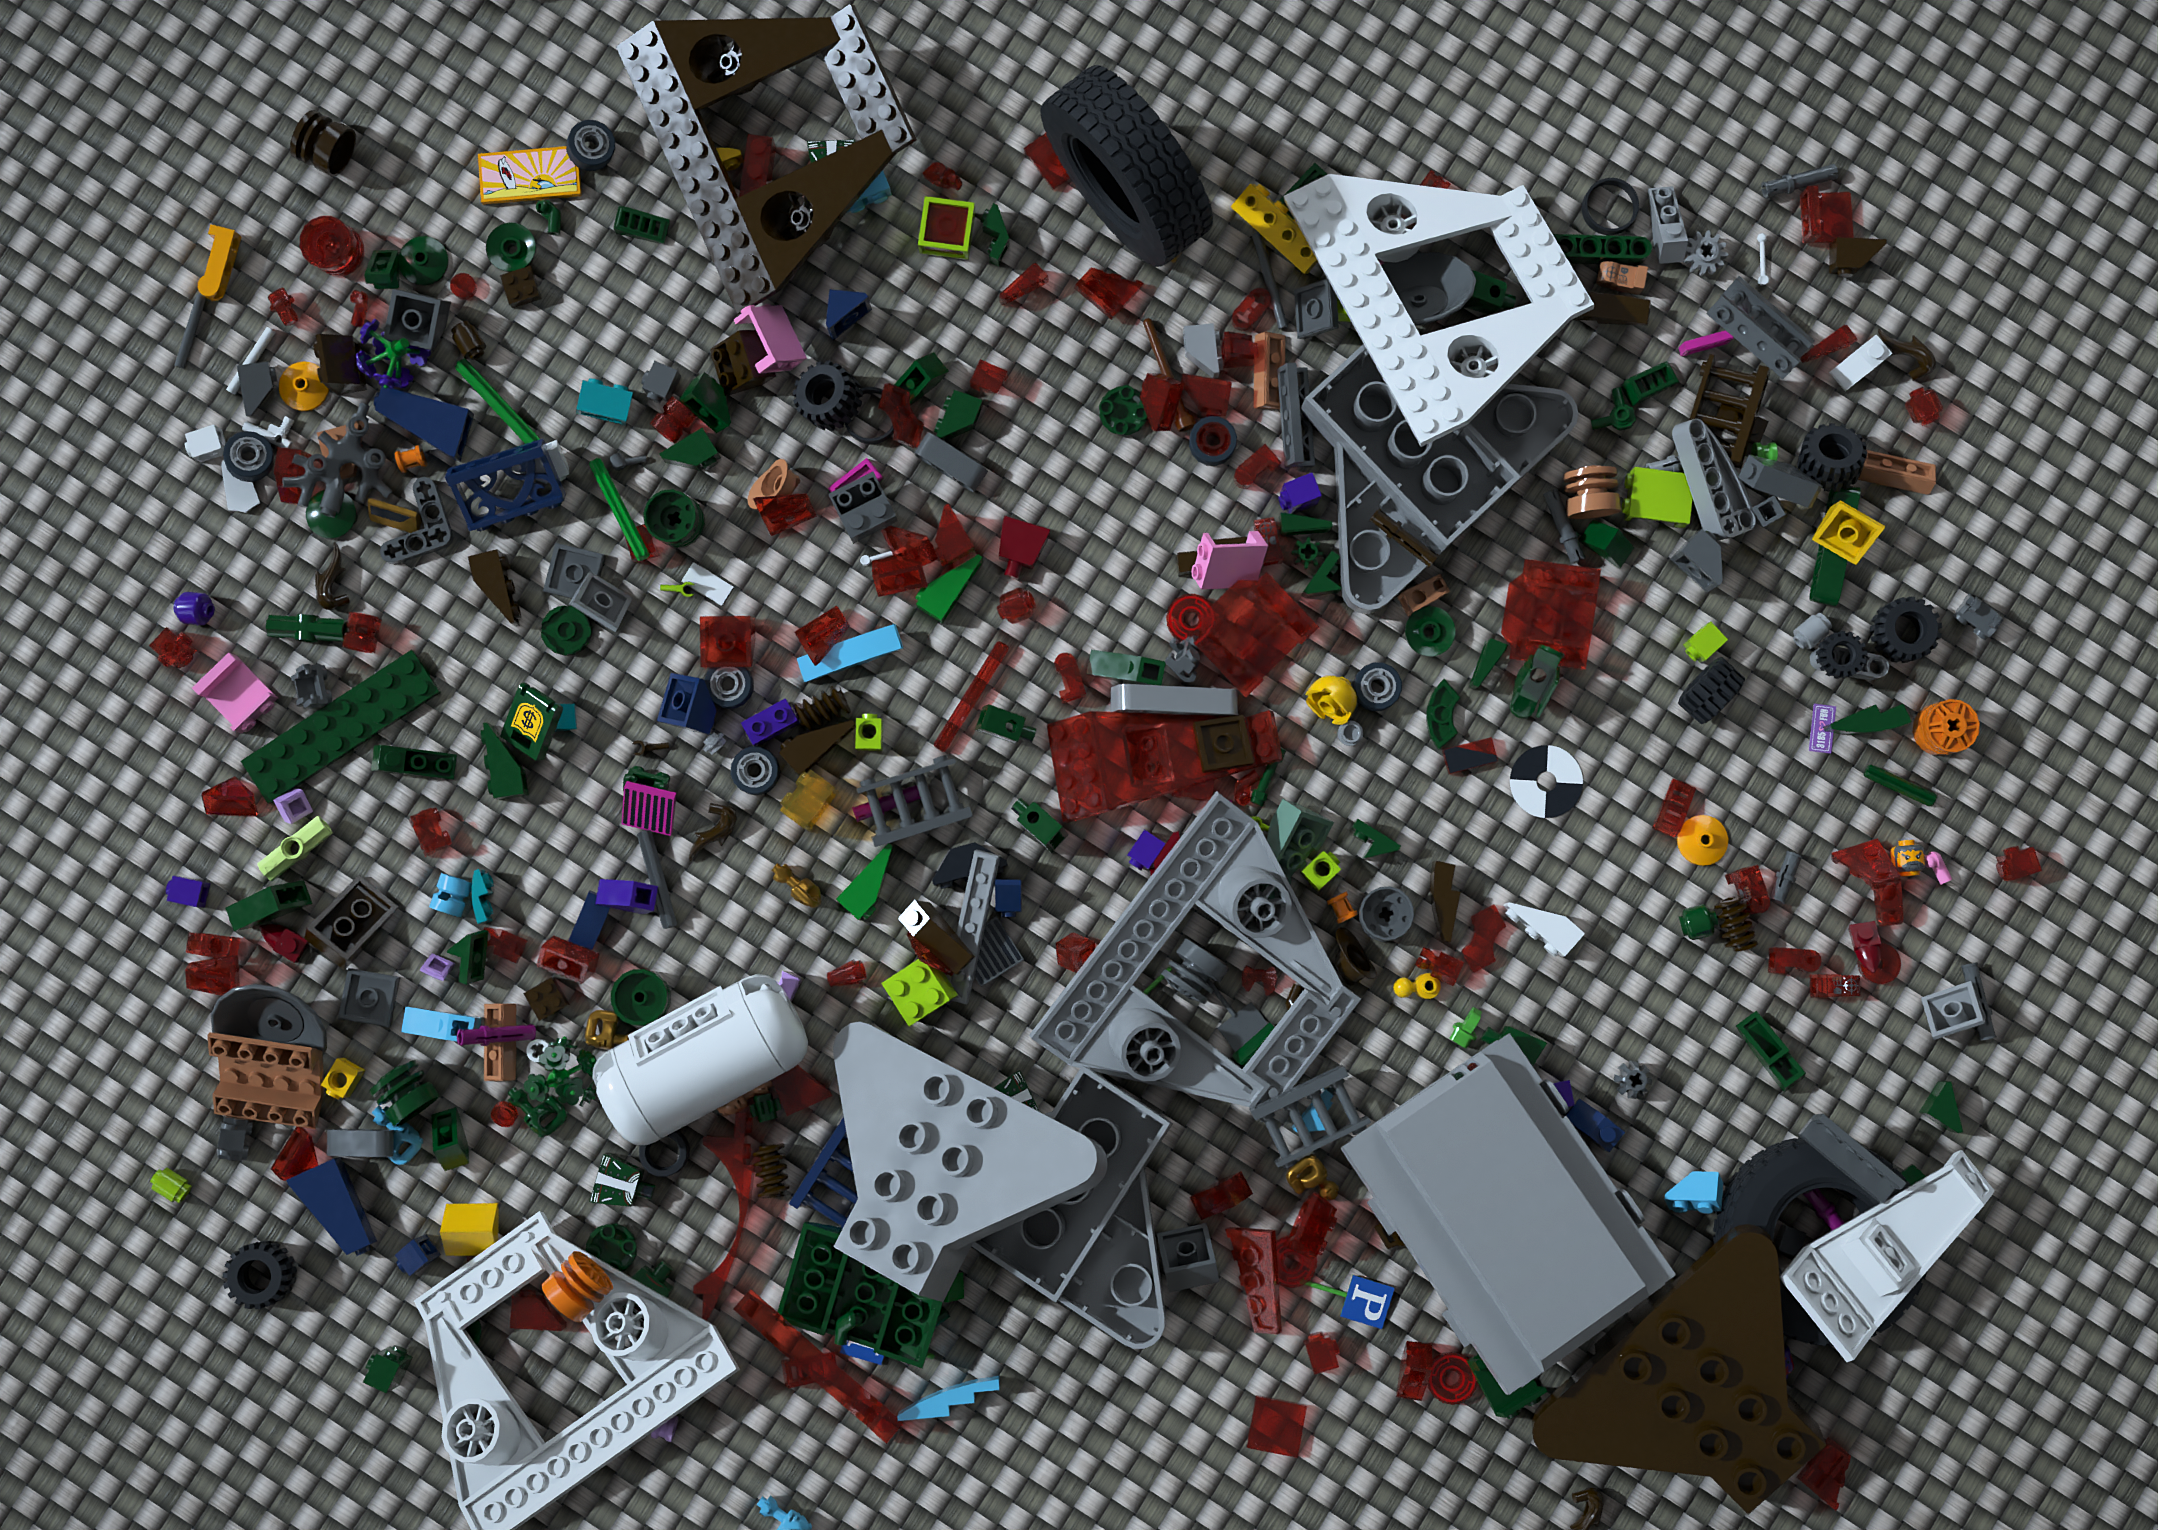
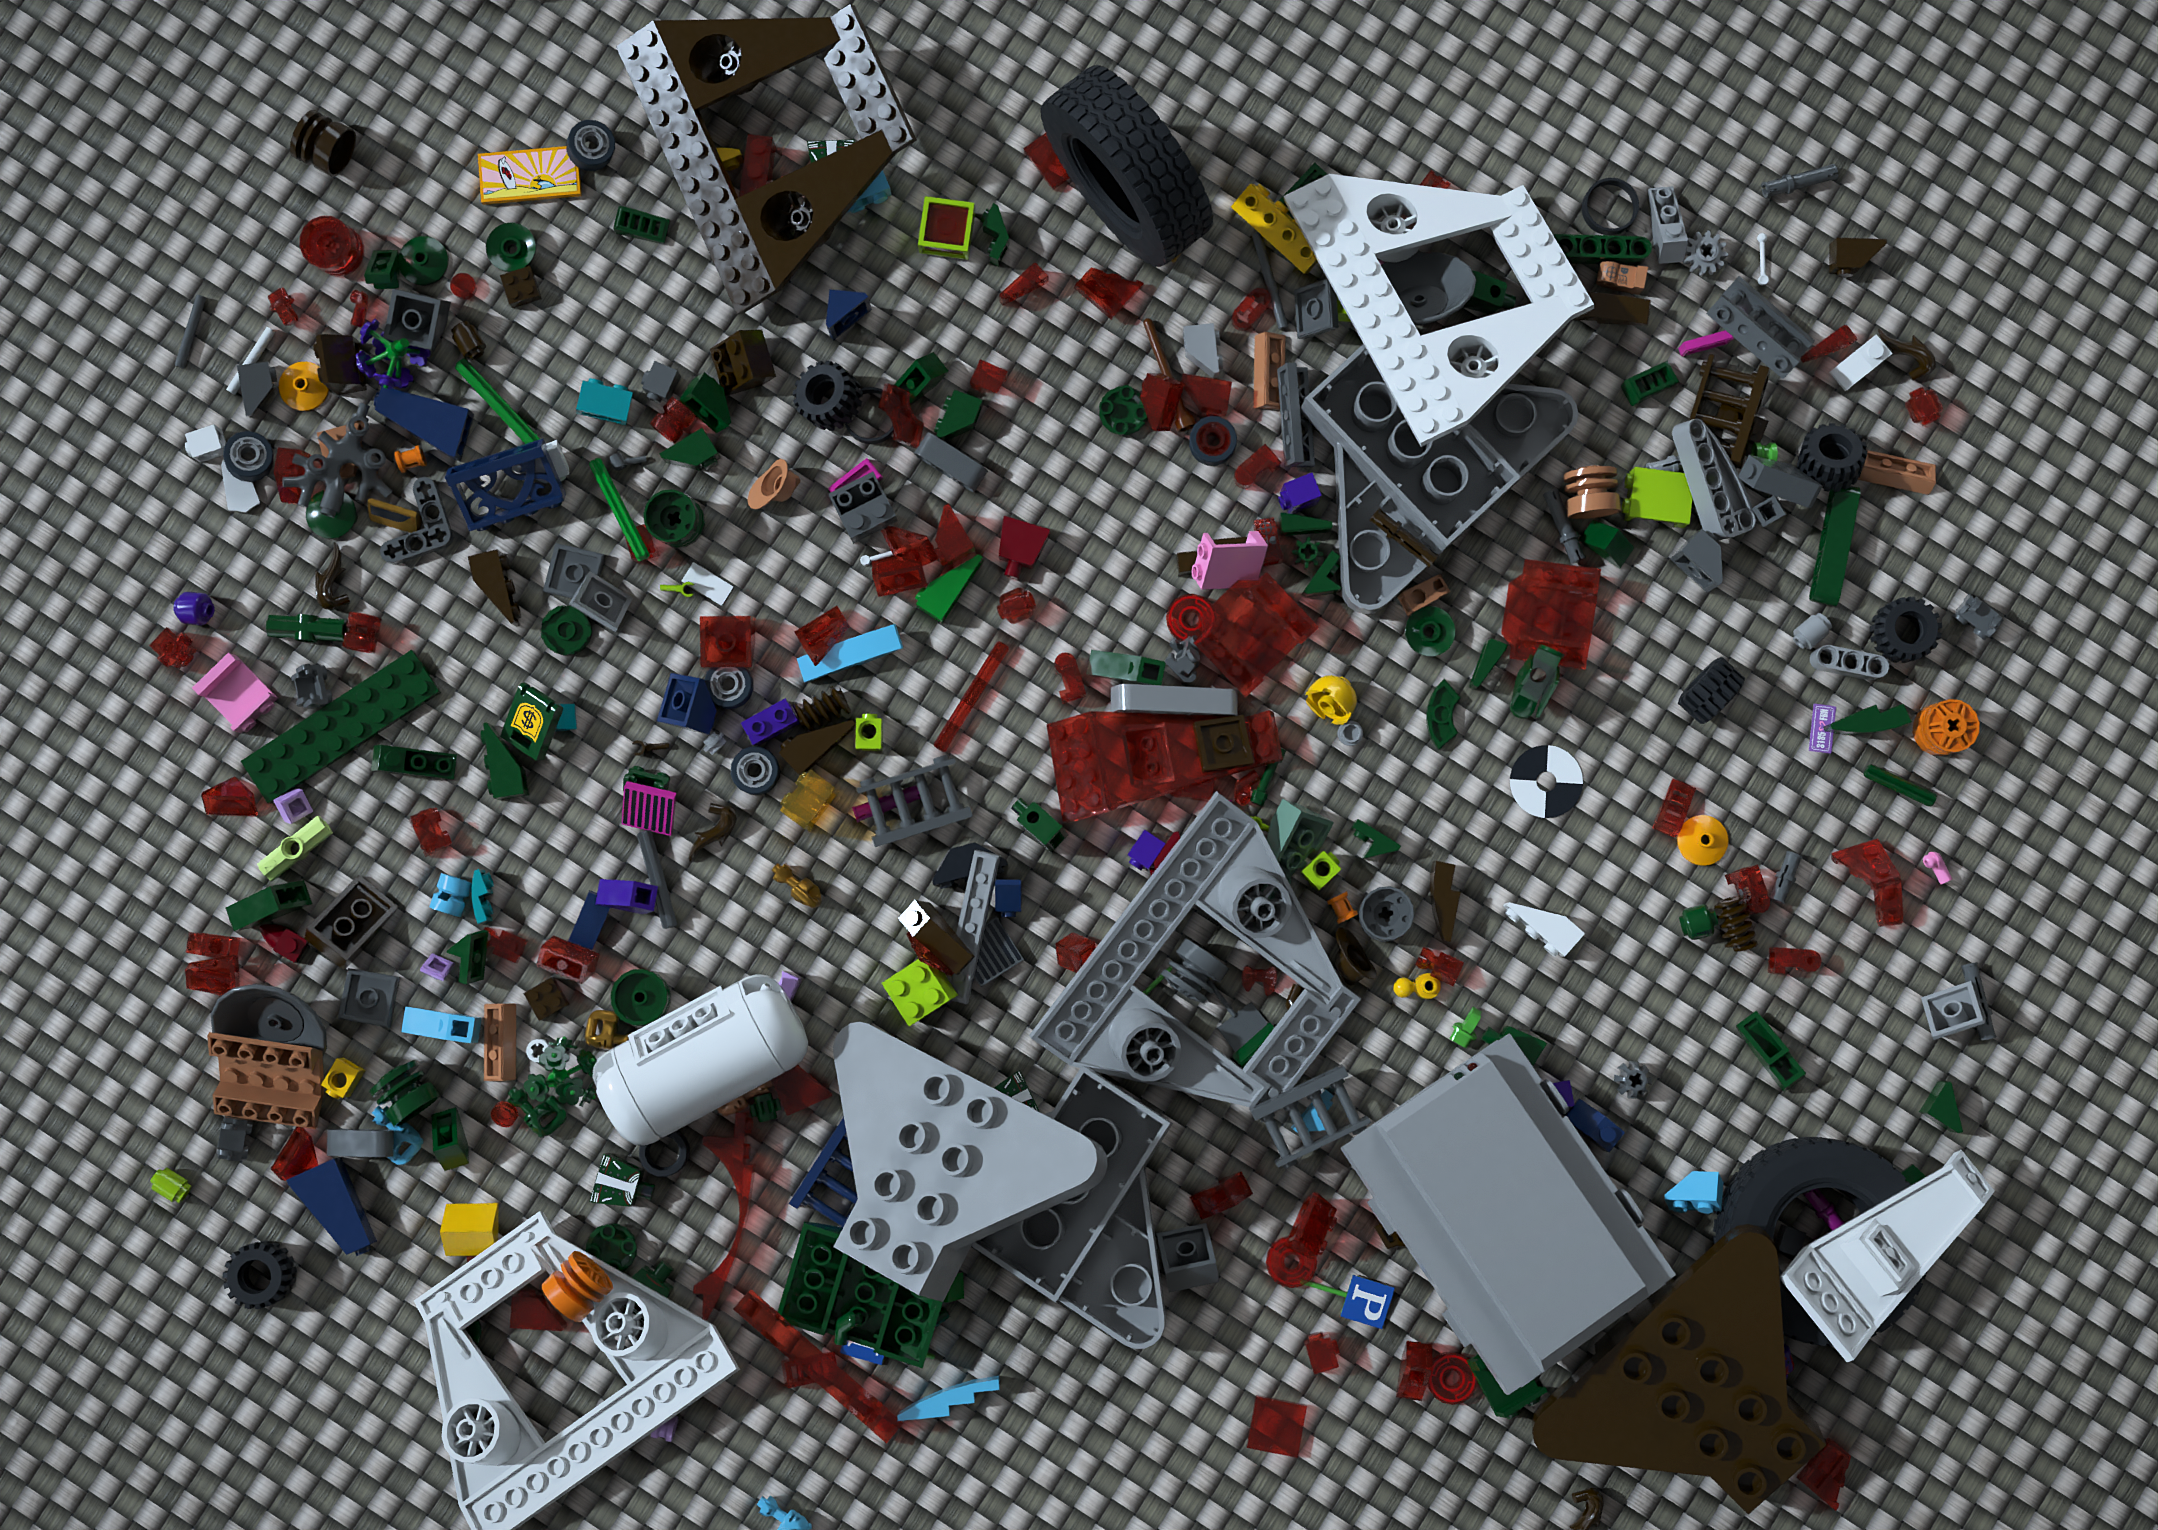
(187, 891): dark purple brick -> none
(220, 262): light orange leg -> none
(273, 432): white hose -> none
(387, 1368): dark green brick -> none
(416, 1255): dark blue slope -> none
(486, 1035): magenta pin -> none
(552, 214): dark green arm -> none
(771, 1170): dark brown piece -> none
(776, 335): bright pink panel -> none
(784, 511): clear red wing -> none
(847, 974): clear red cone -> none
(866, 887): green slope -> none
(945, 179): clear red piece -> none
(993, 723): dark green torso -> none
(1238, 350): clear red slope -> none
(1258, 1266): clear red wing -> none
(1311, 1174): pearl gold piece -> none
(1391, 686): wheel -> none
(1469, 755): black tile -> none
(1486, 927): clear red tile -> none
(1621, 416): dark green piece -> none
(1704, 642): lime brick -> none
(1825, 215): clear red bracket -> none
(1826, 655): black tyre -> none
(1834, 985): clear red leg -> none
(1847, 532): yellow slope -> none
(1851, 1157): dark grey fence -> none
(1866, 944): dark red plate -> none
(1889, 969): clear red piece -> none
(1908, 858): head -> none
(2017, 863): clear red brick -> none

